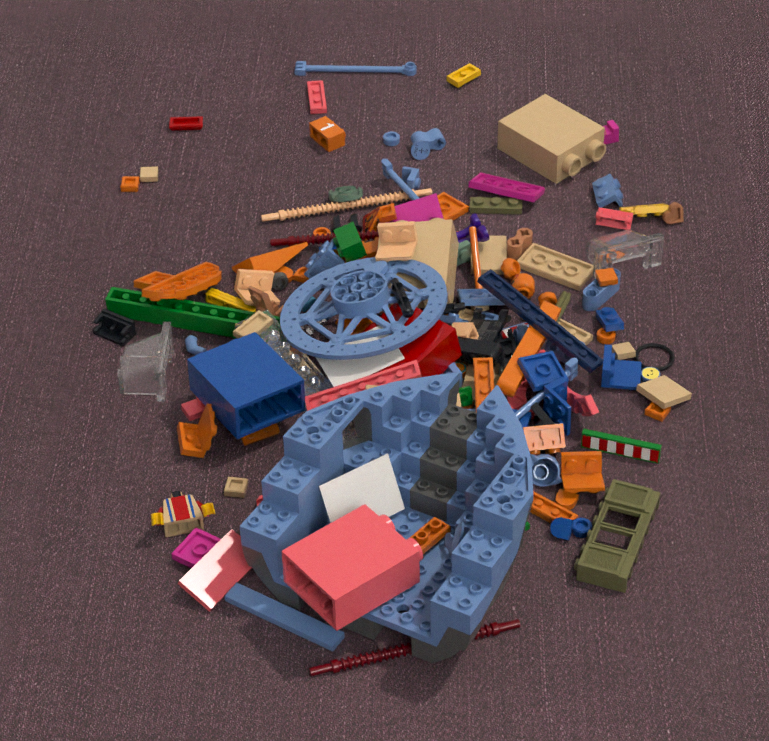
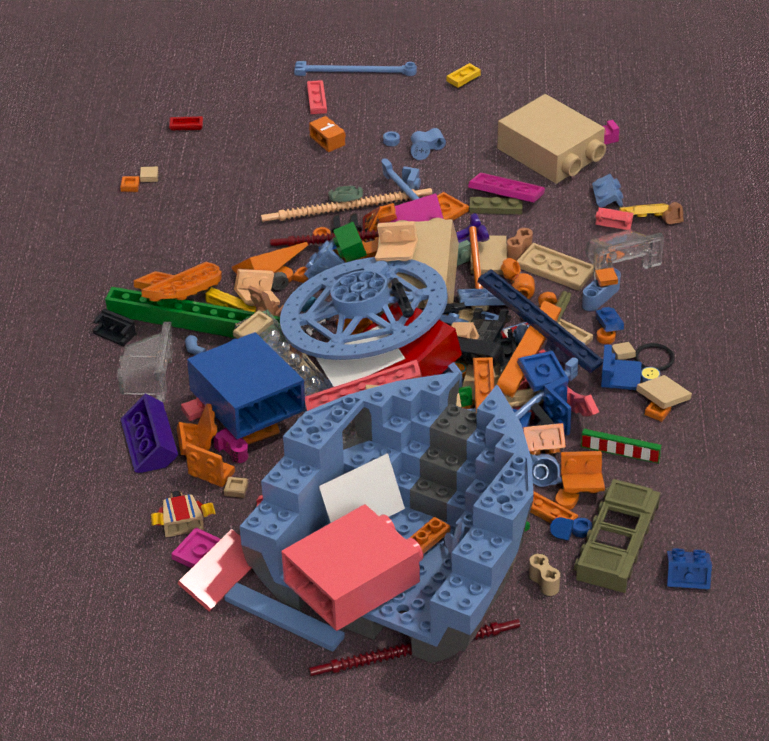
(149, 435): none -> dark purple slope
(207, 465): none -> orange bracket
(234, 447): none -> dark pink leg
(521, 397): none -> tan tile
(544, 574): none -> tan axle
(689, 569): none -> blue bracket

